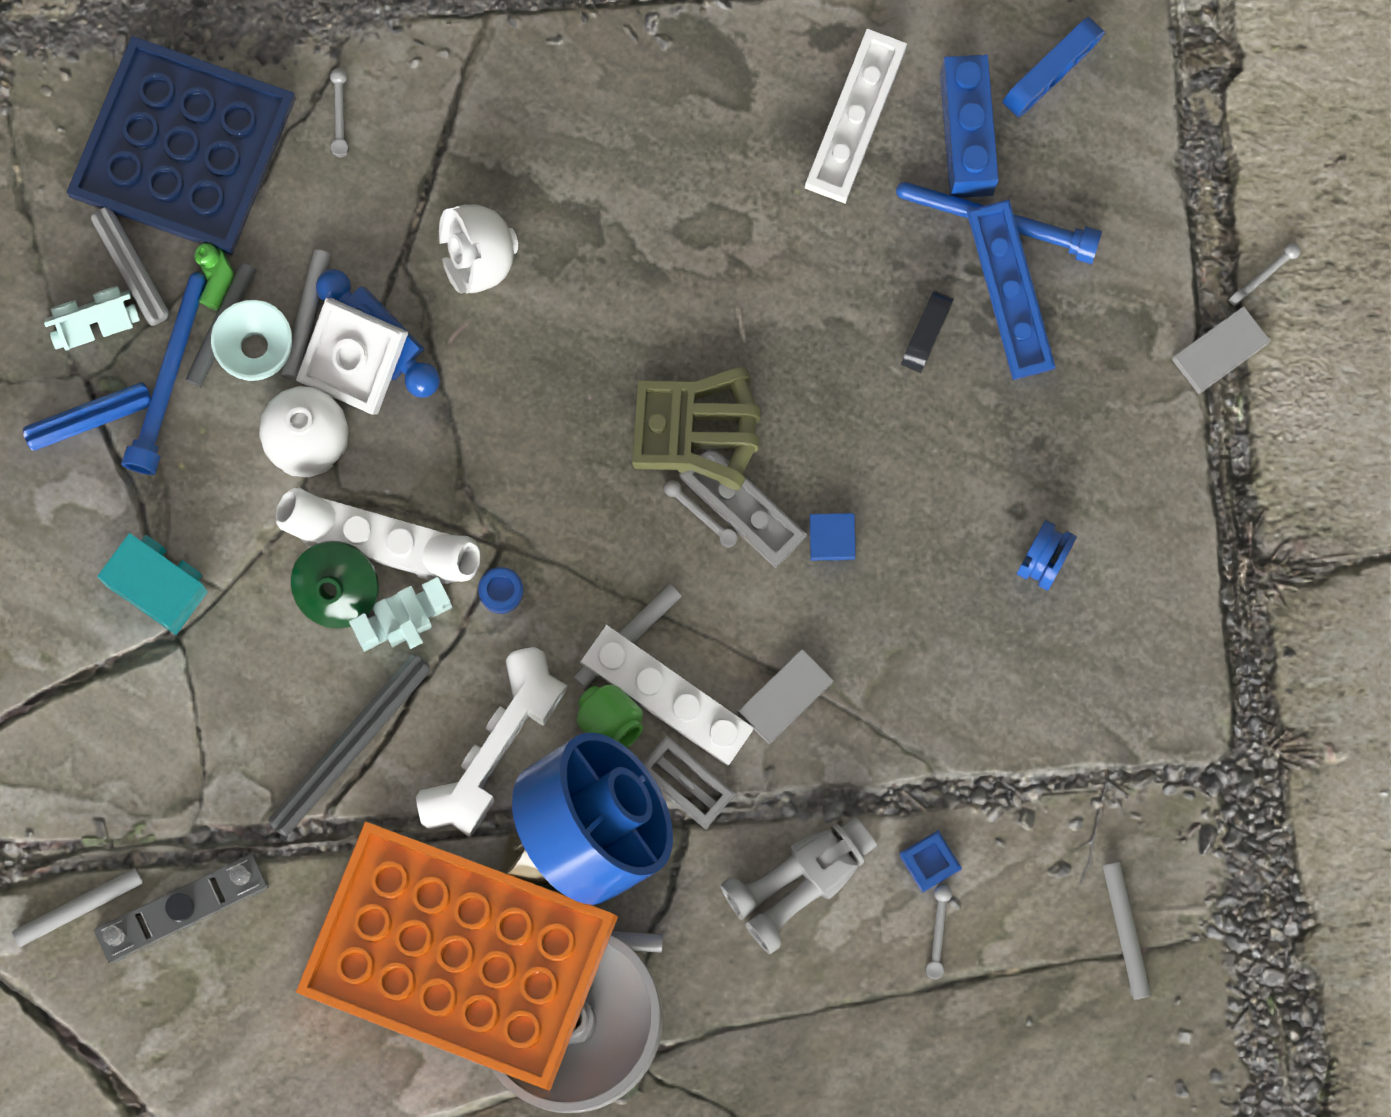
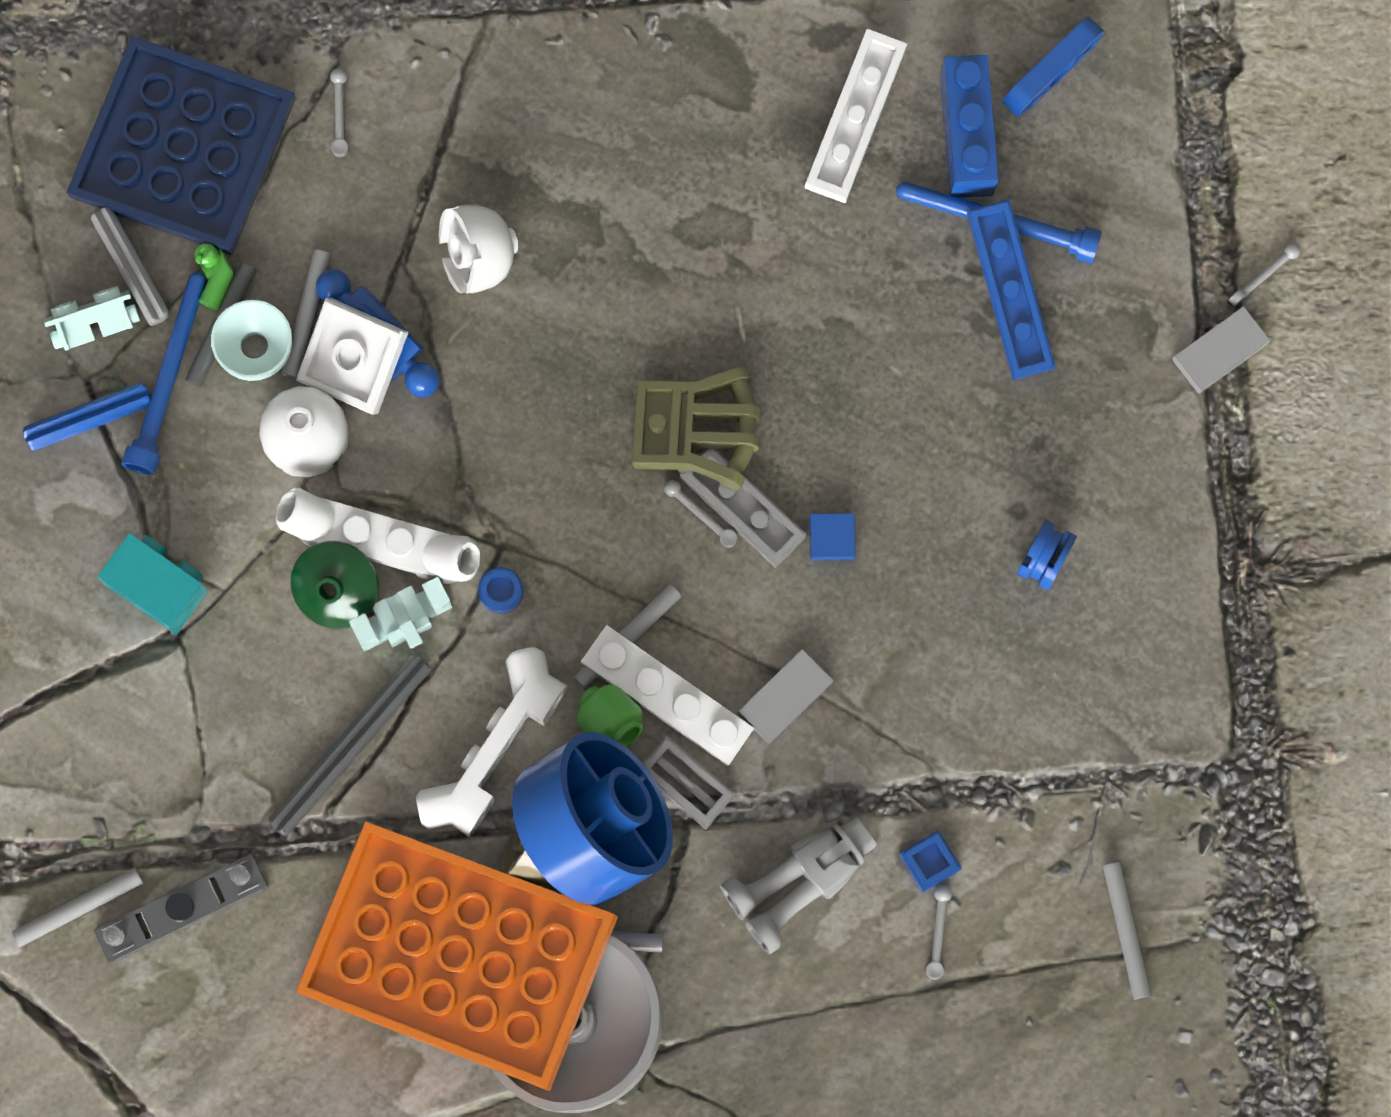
(927, 331): black beam -> none

